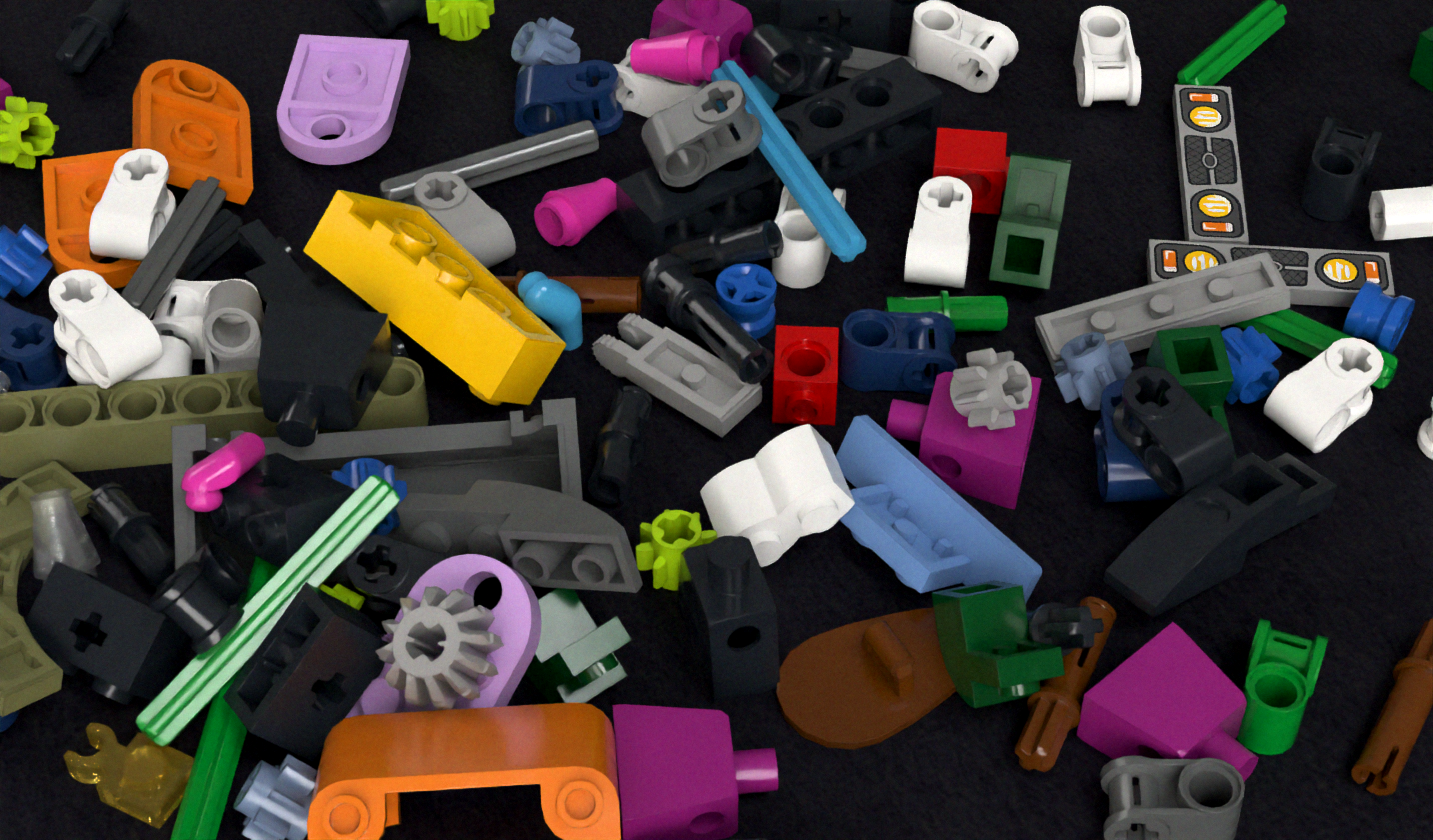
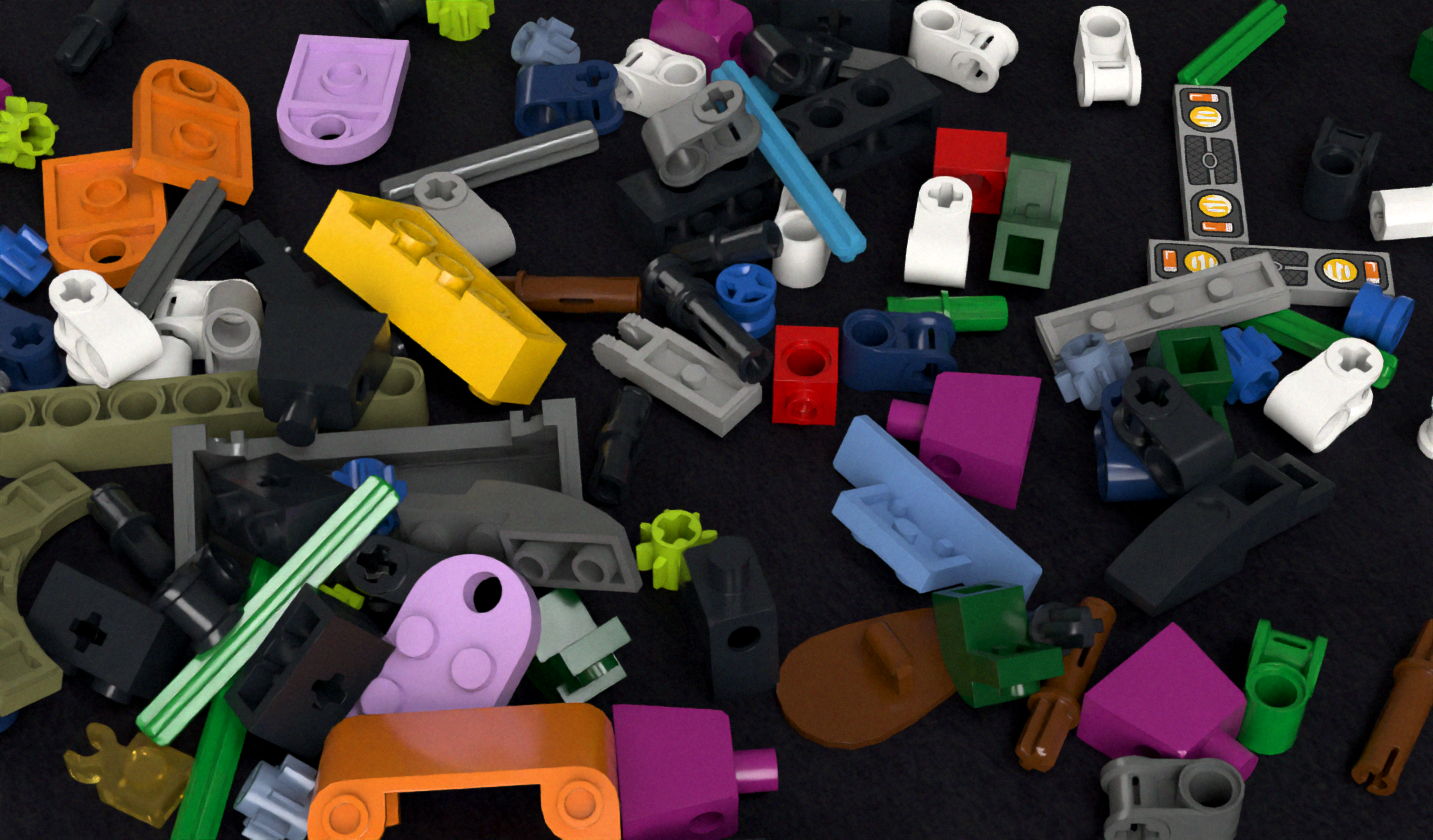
(60, 534): clear cone -> none
(132, 206): white piece -> none
(219, 470): dark pink arm -> none
(416, 643): light grey gear -> none
(555, 304): dark azure arm -> none
(574, 211): dark pink cone -> none
(679, 57): dark pink cone -> none
(779, 494): white brick -> none
(991, 389): light grey gear -> none

